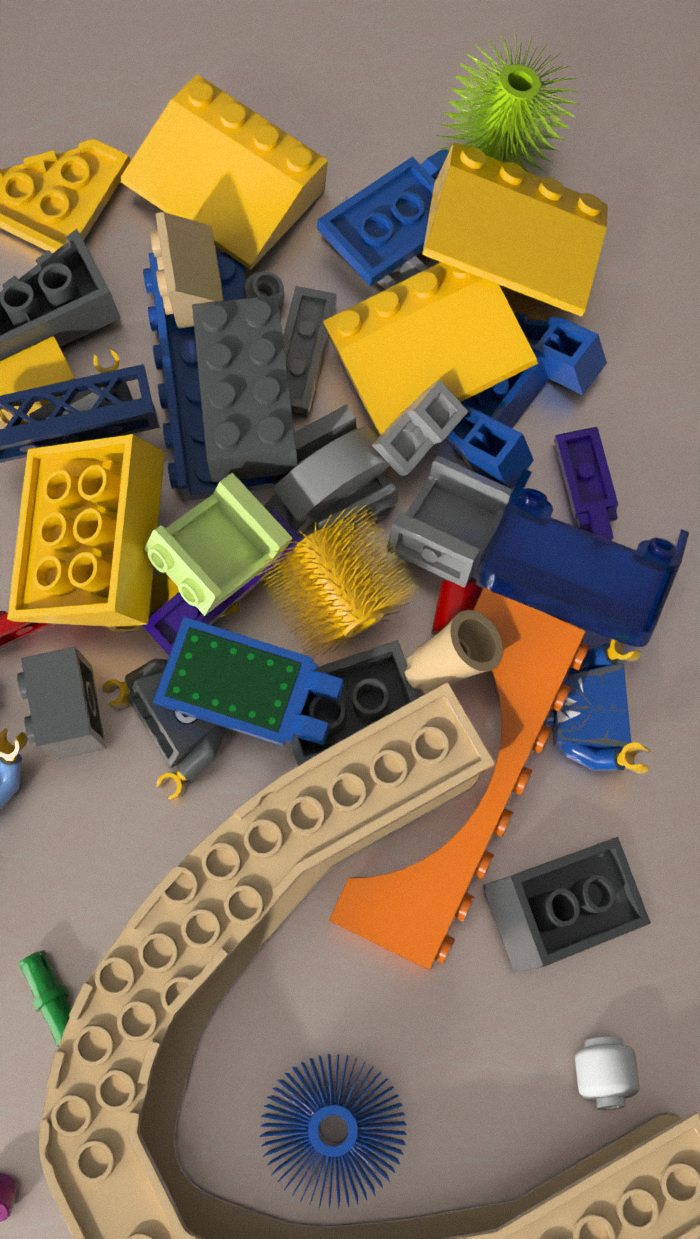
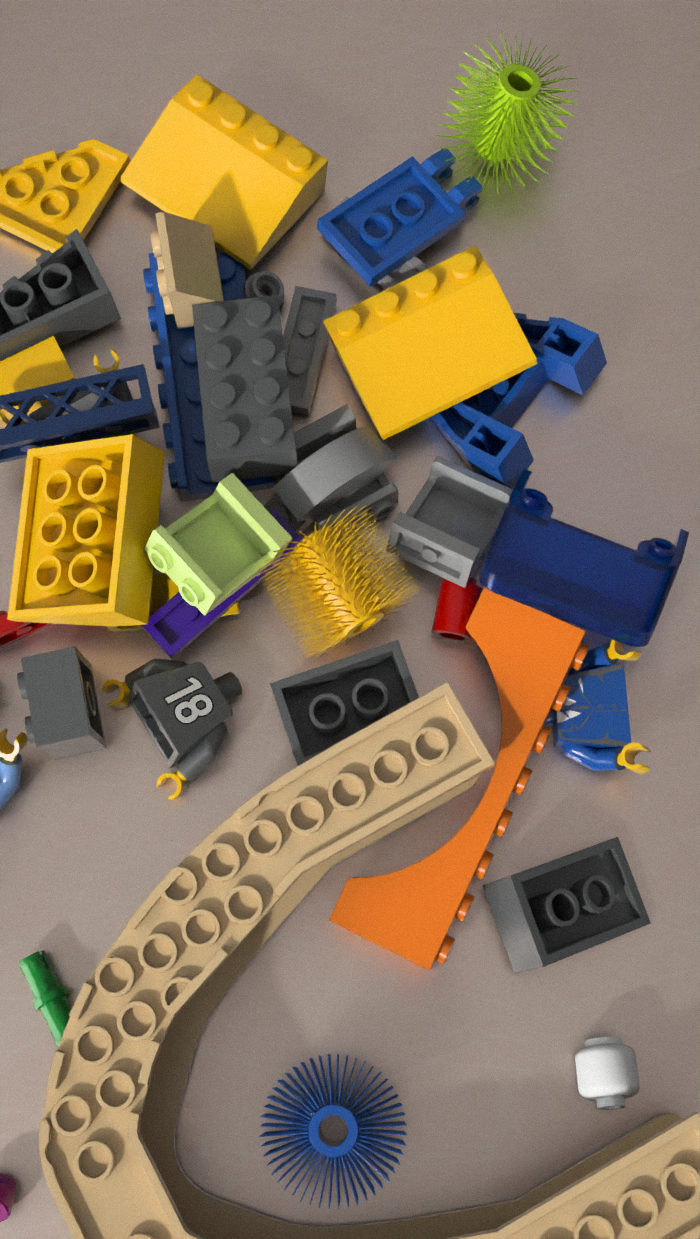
(244, 684): tile -> none
(419, 427): light grey slope -> none
(458, 651): tan plant -> none
(515, 228): yellow slope -> none
(588, 480): dark purple hinge -> none

